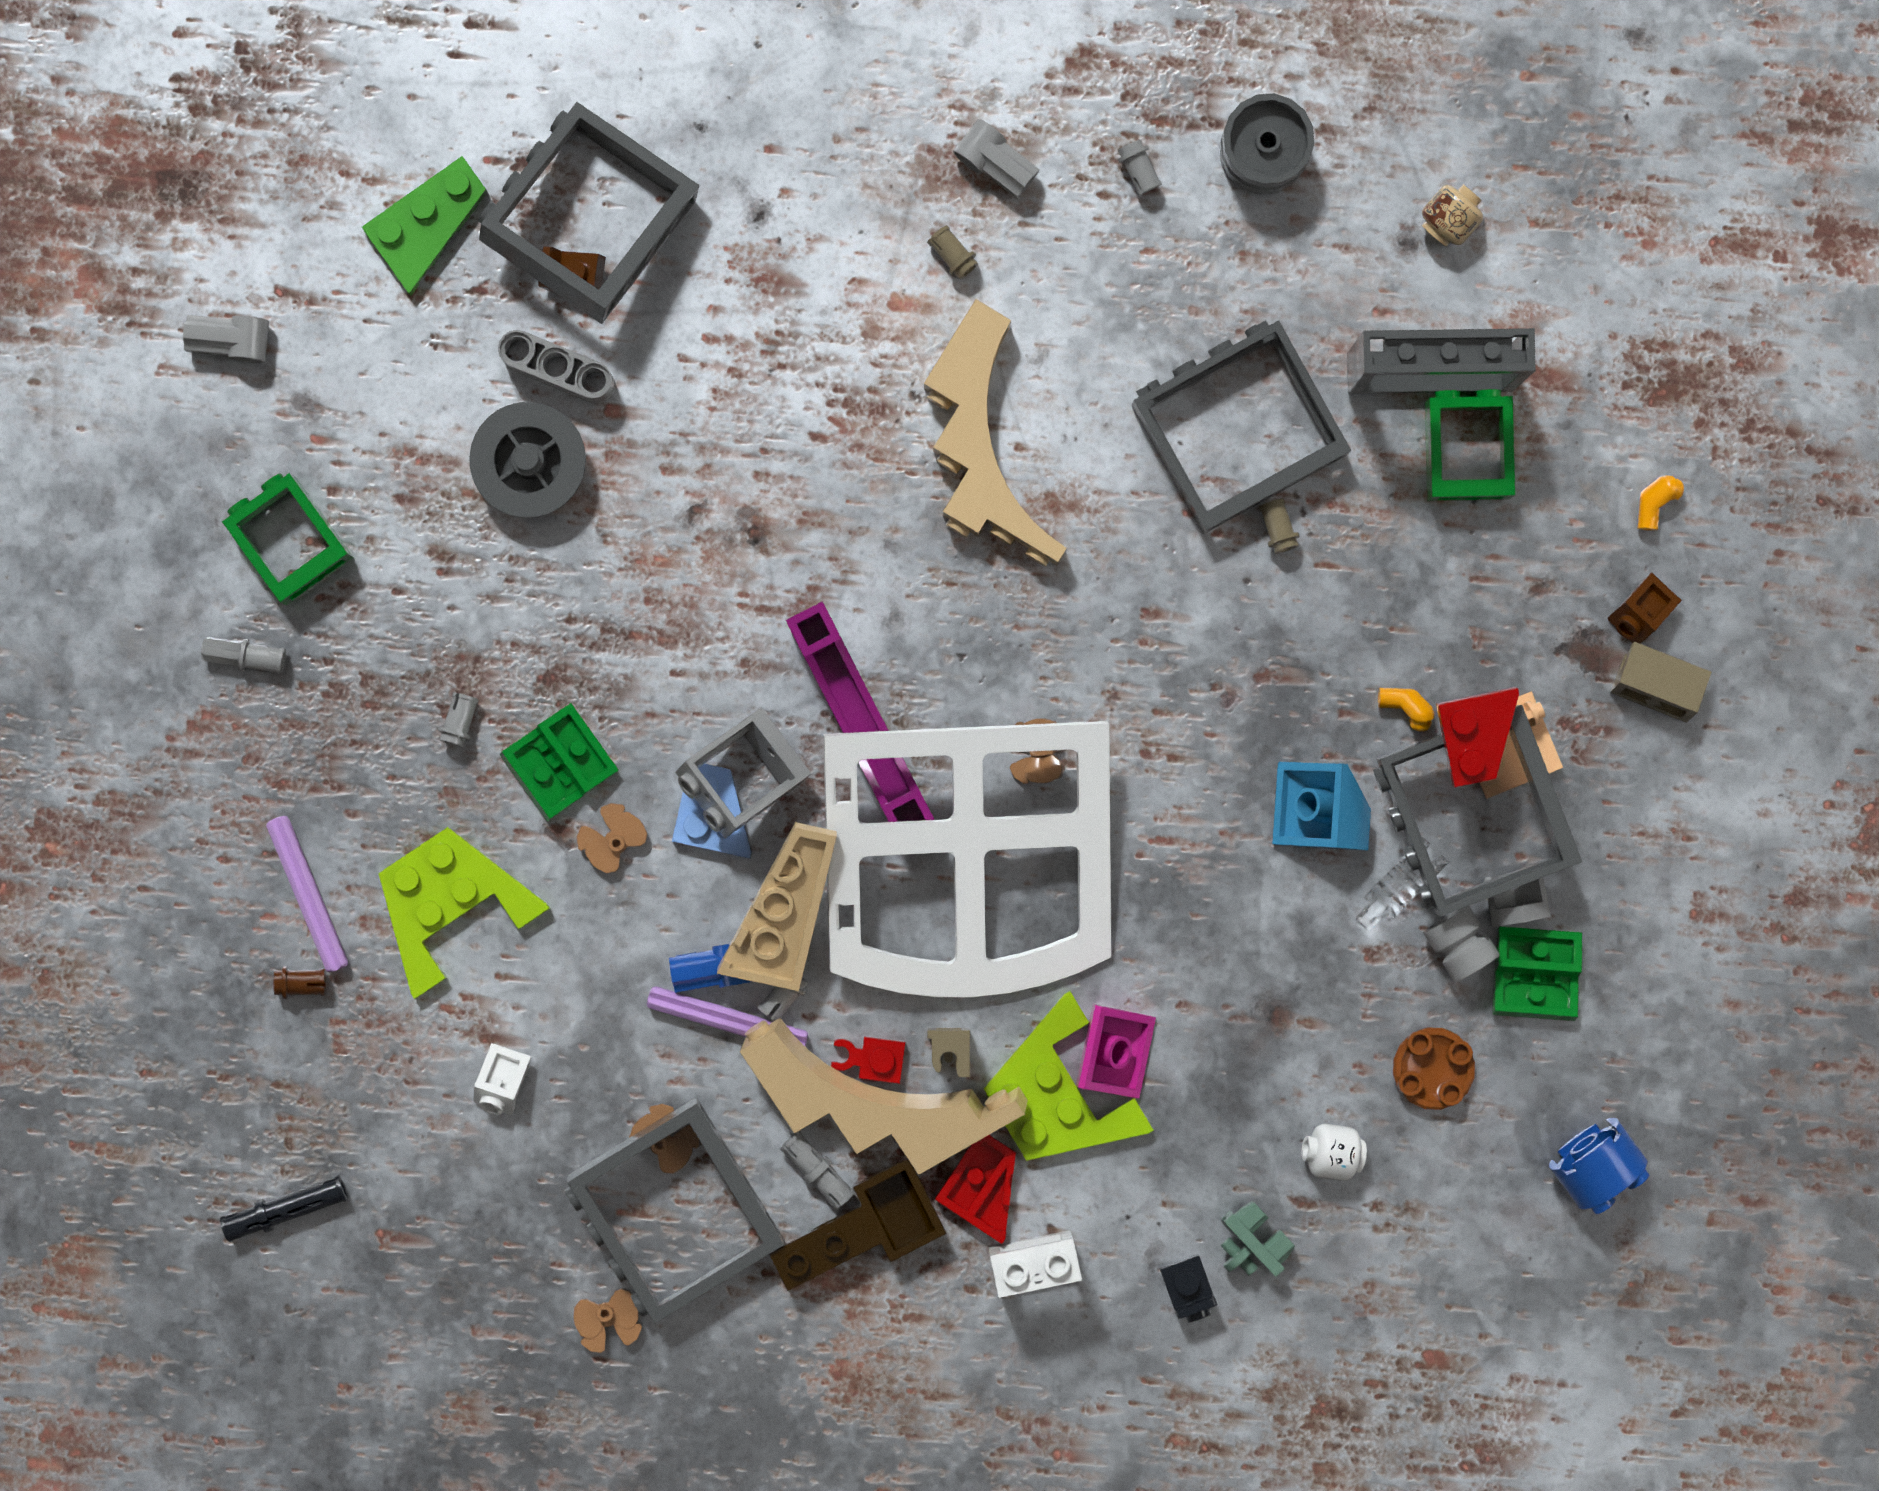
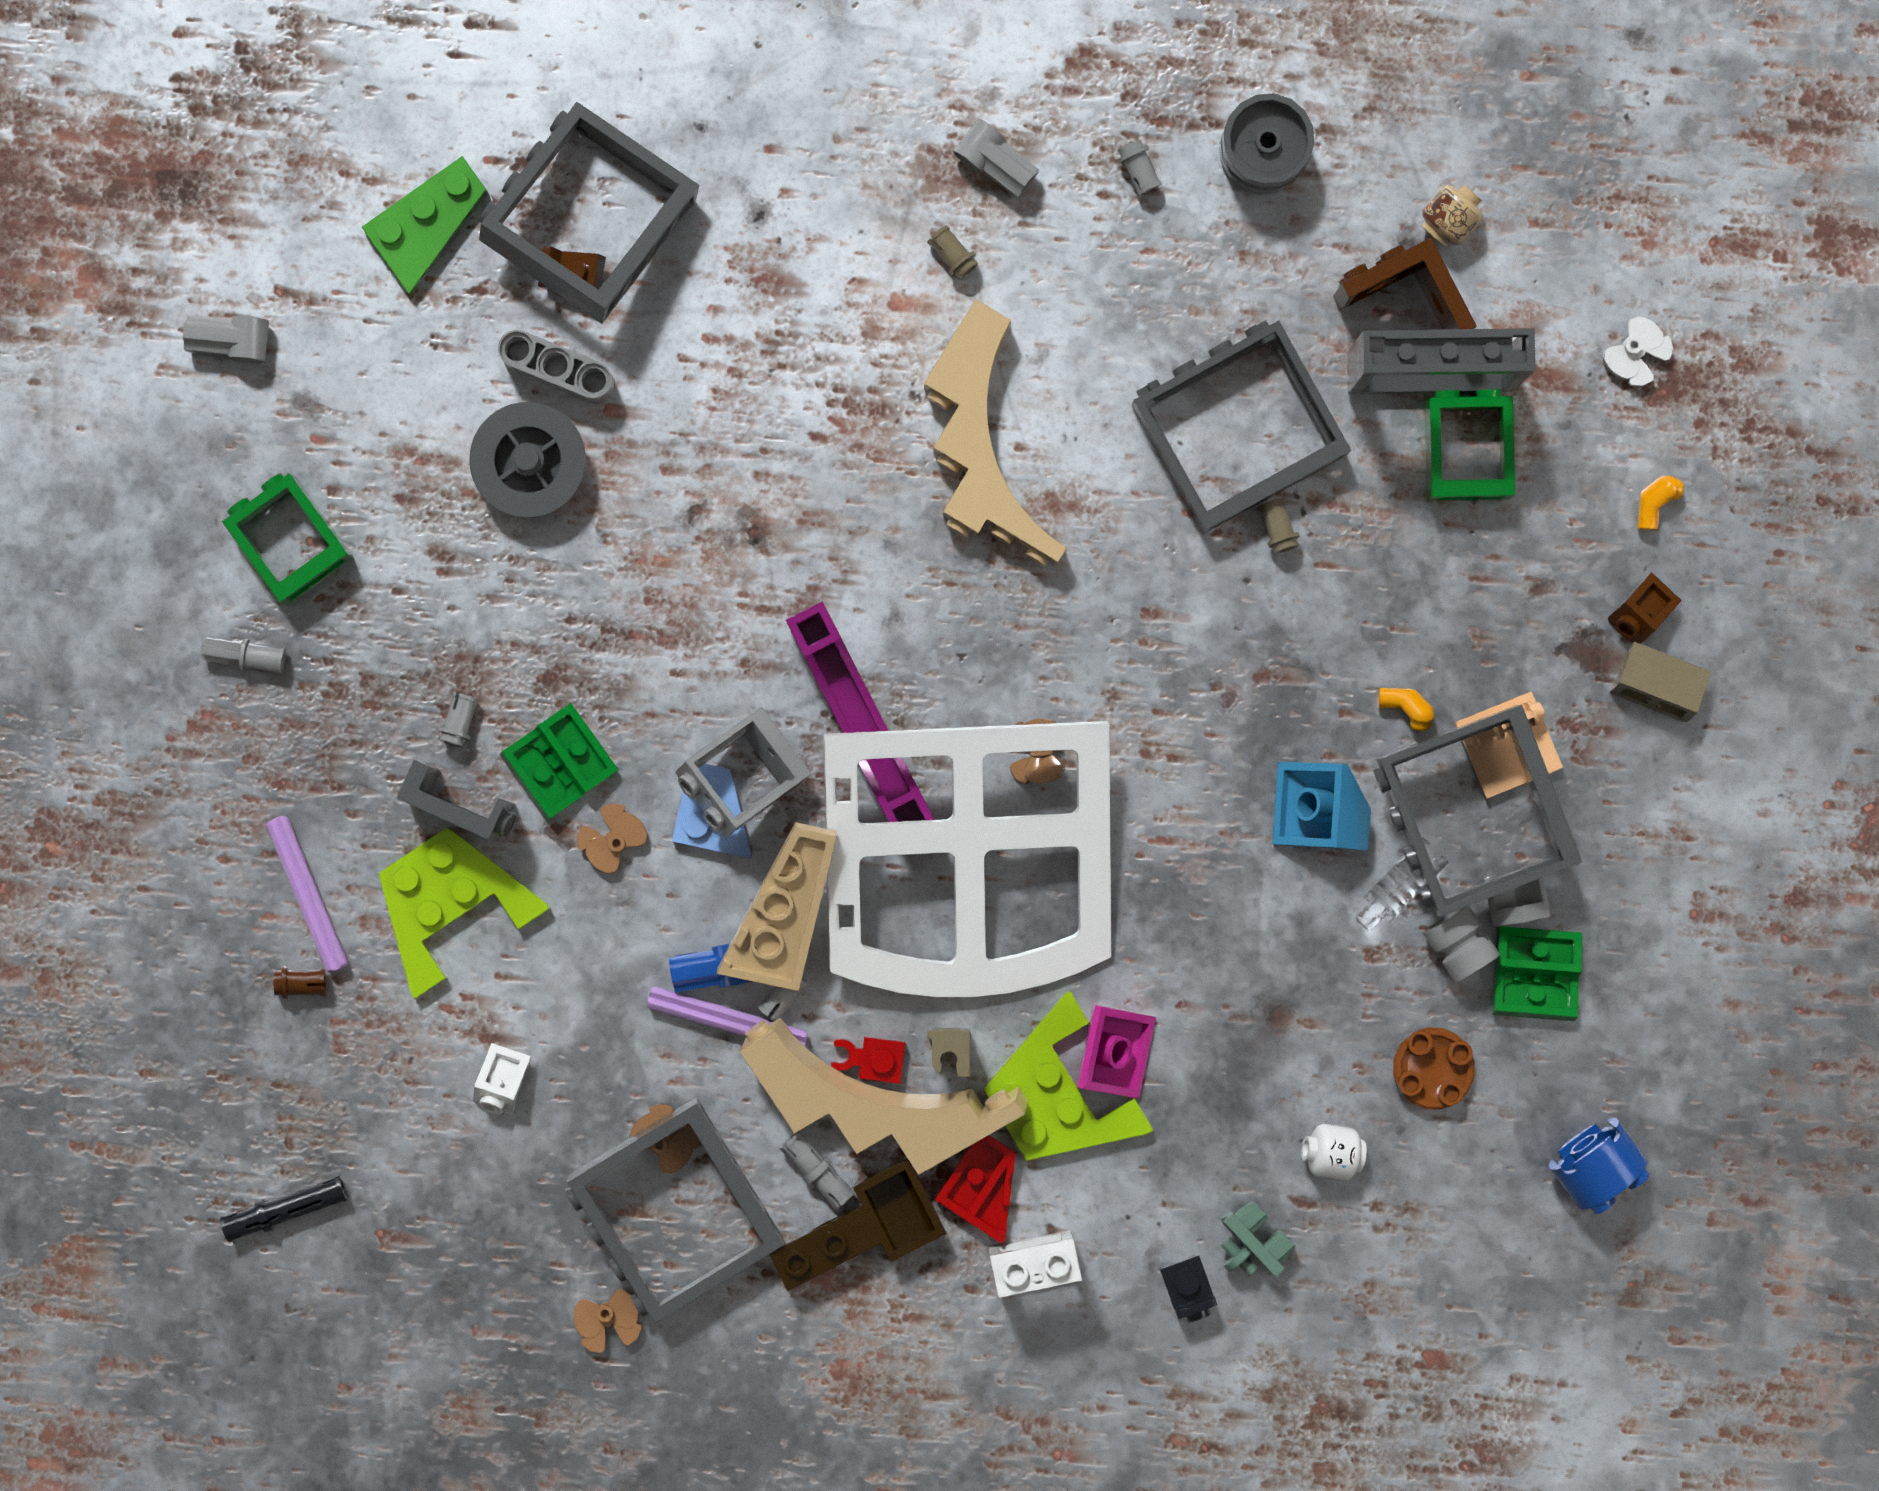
(417, 790): none -> dark grey panel
(1396, 264): none -> reddish brown bracket
(1476, 734): red wing -> none
(1625, 359): none -> white piece

